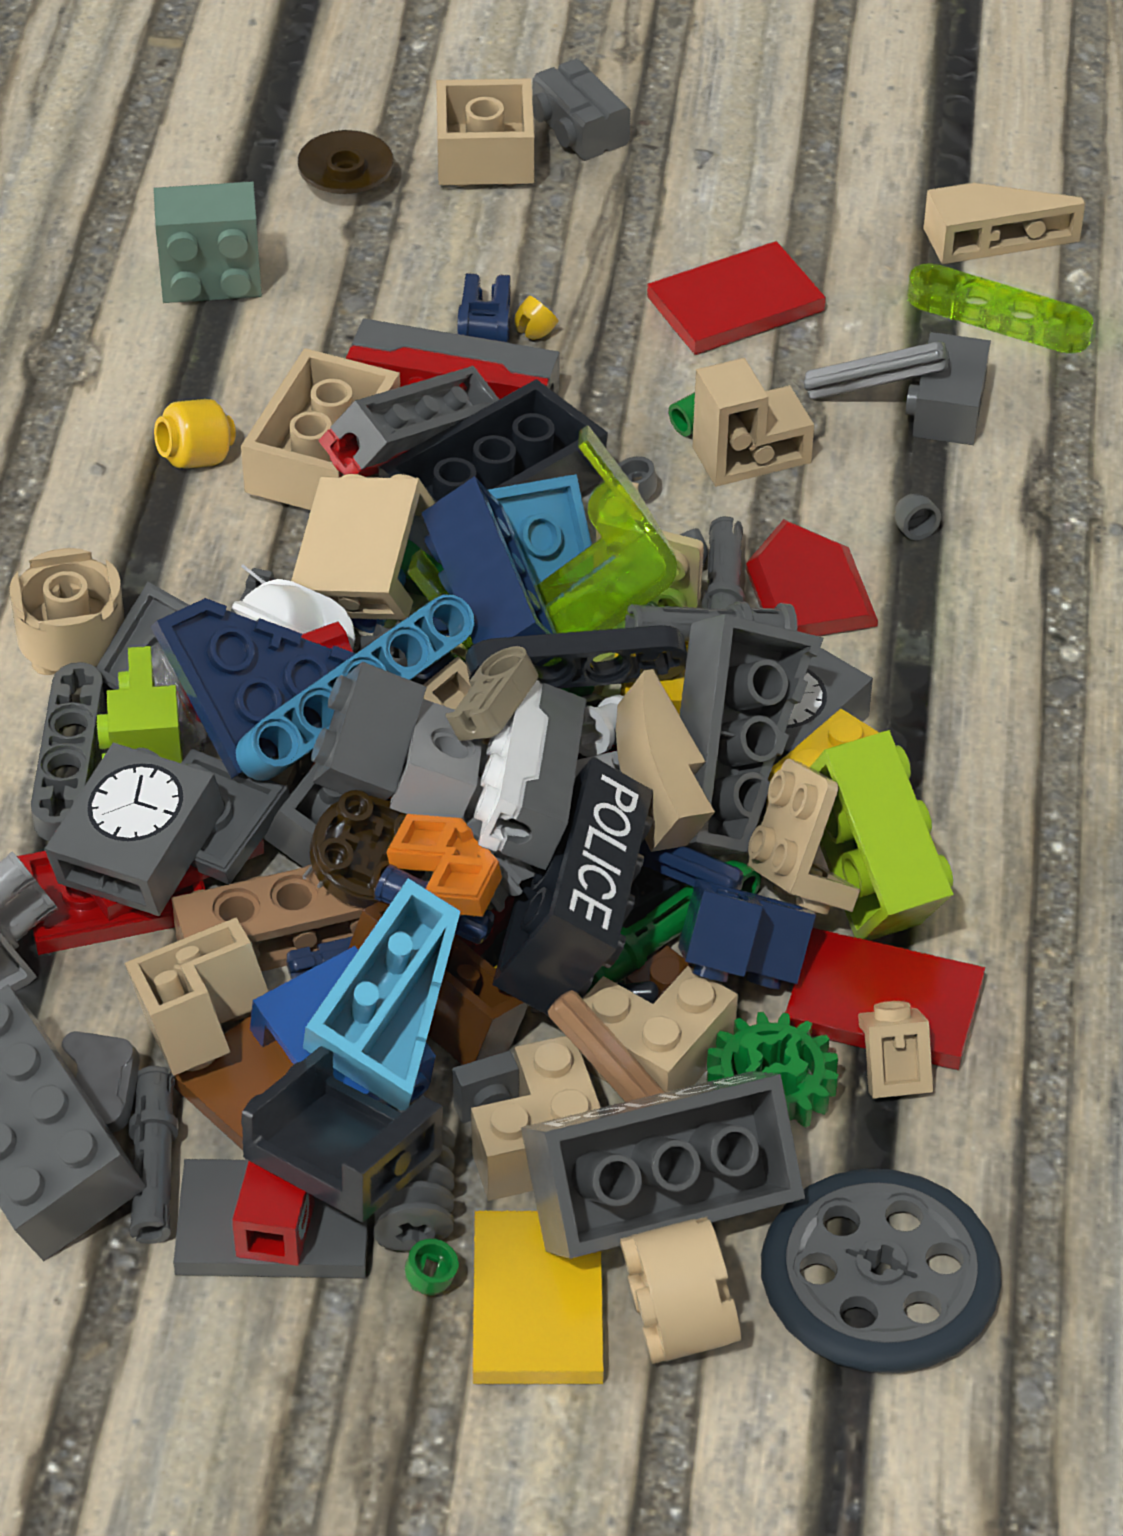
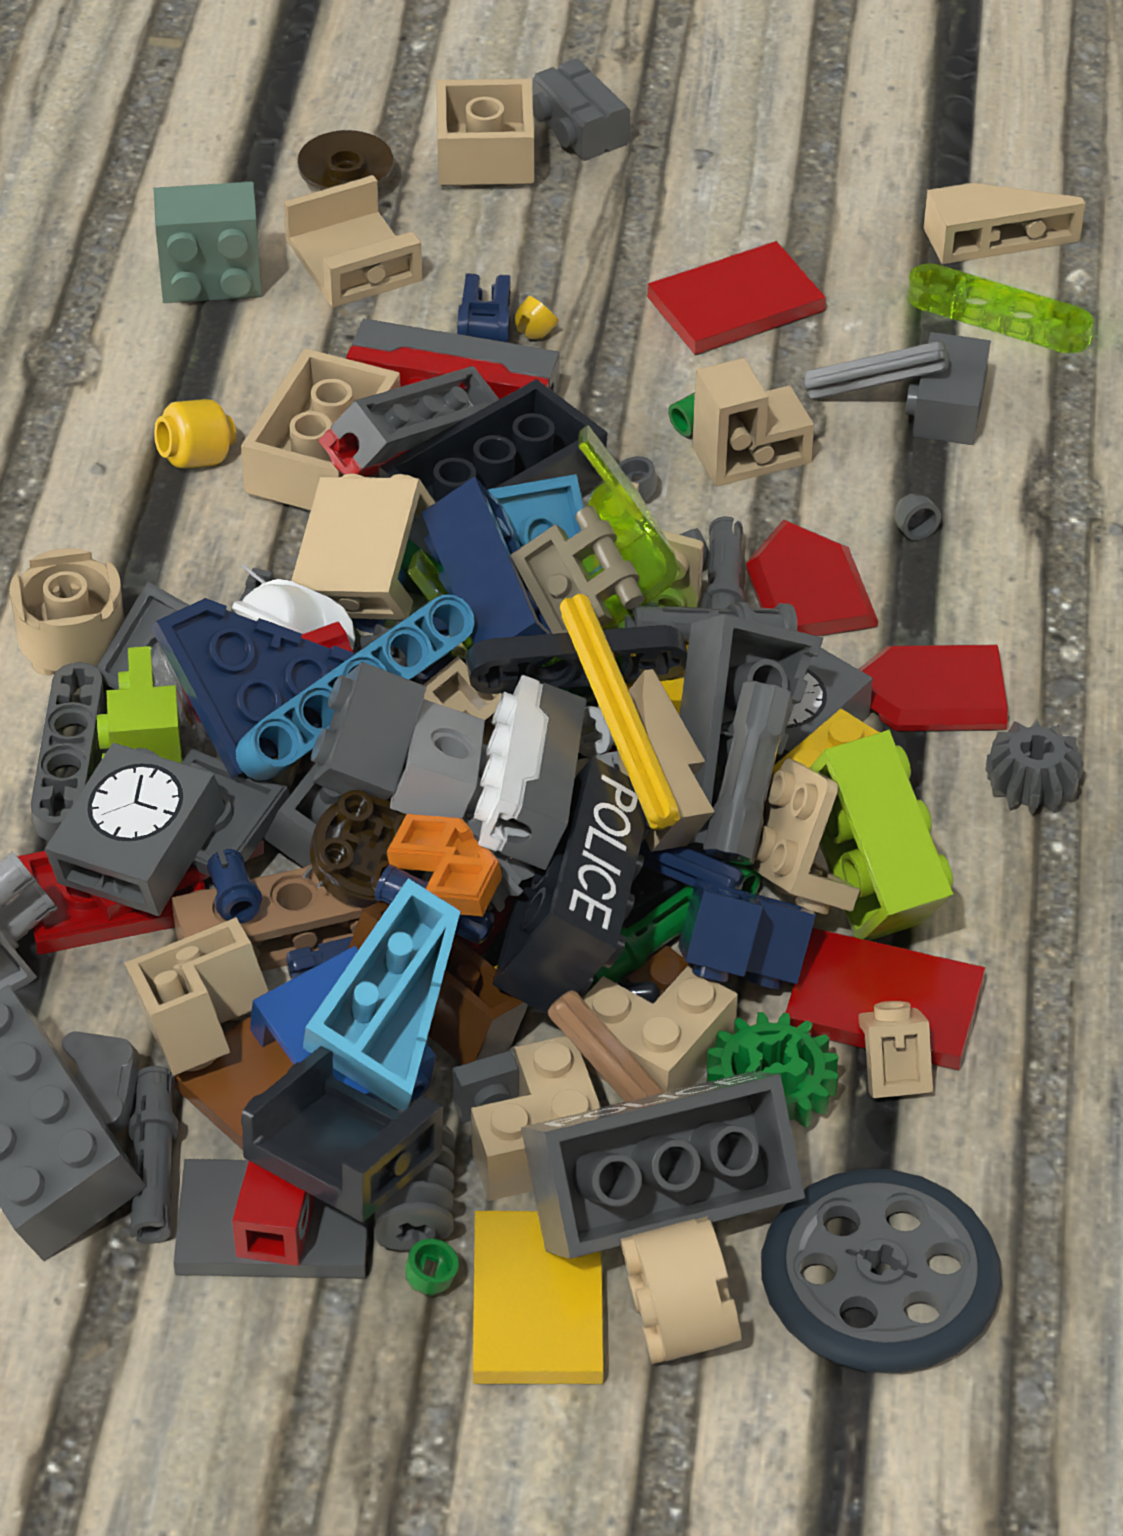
(234, 890): none -> dark blue pin
(349, 243): none -> tan panel
(494, 694): dark tan piece -> none
(555, 569): none -> dark tan plate
(619, 712): none -> yellow axle
(739, 811): none -> dark grey axle
(938, 687): none -> red tile
(1034, 766): none -> dark grey gear

